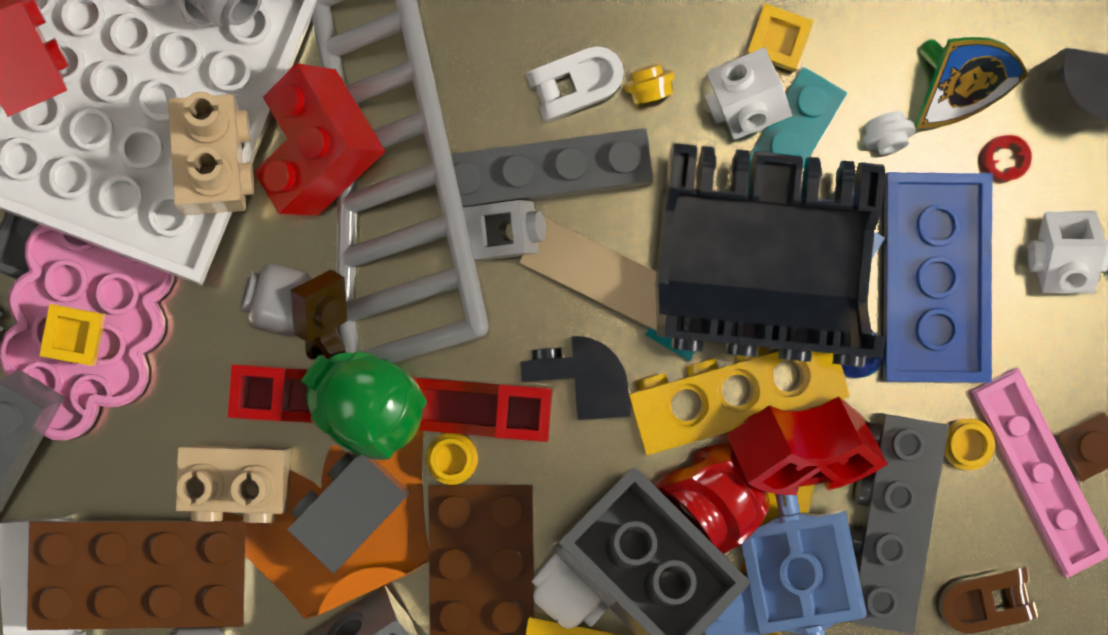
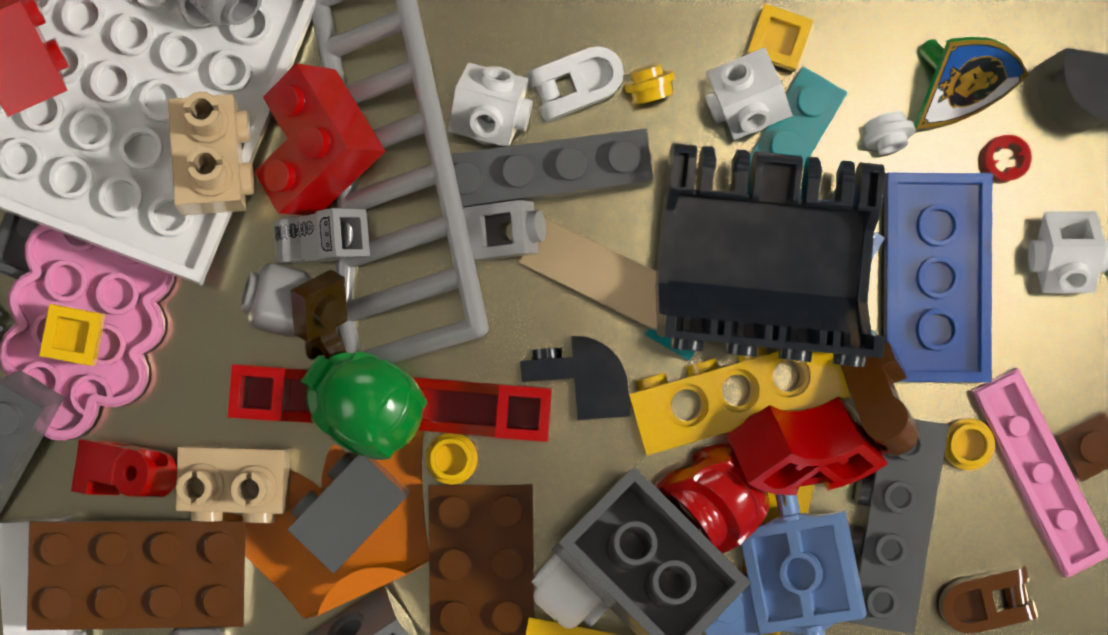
(122, 468): none -> red leg
(319, 237): none -> light grey leg
(490, 105): none -> white brick
(878, 402): none -> reddish brown leg

